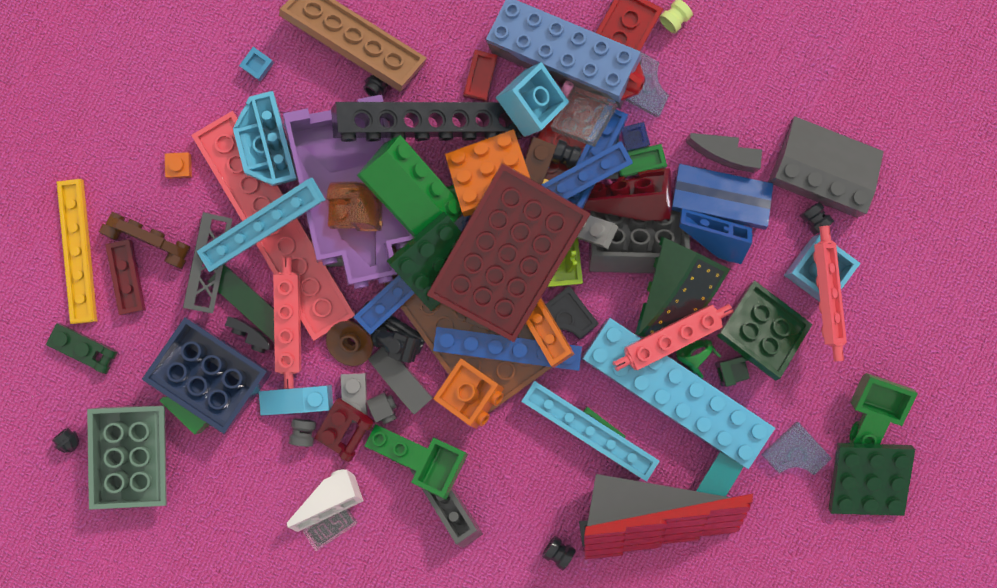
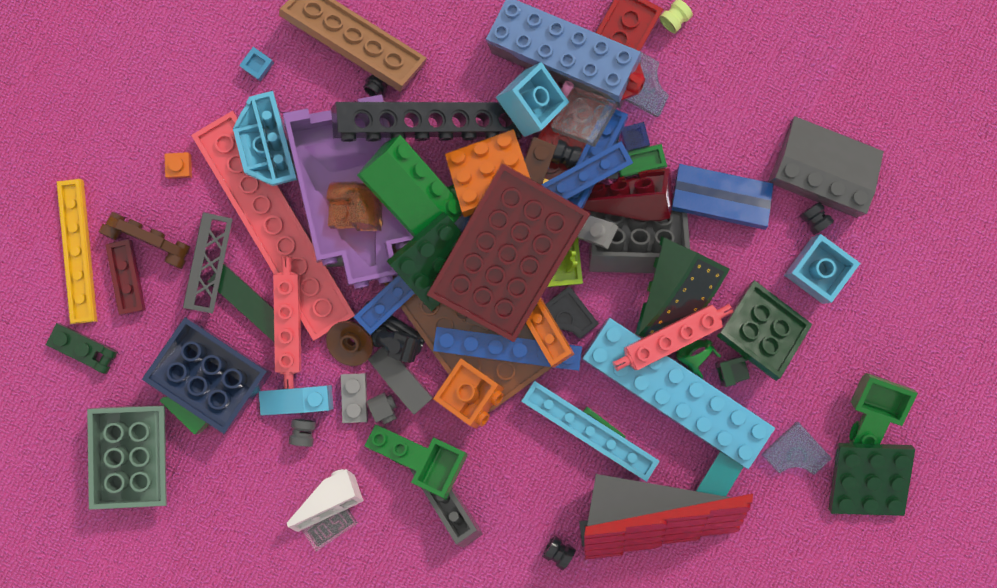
(66, 441): black plate -> none
(255, 337): black slope -> none
(261, 224): medium azure plate -> none
(337, 424): dark red plate -> none
(480, 76): red tile -> none
(720, 237): blue slope -> none
(726, 151): dark grey slope -> none
(830, 293): coral plate -> none

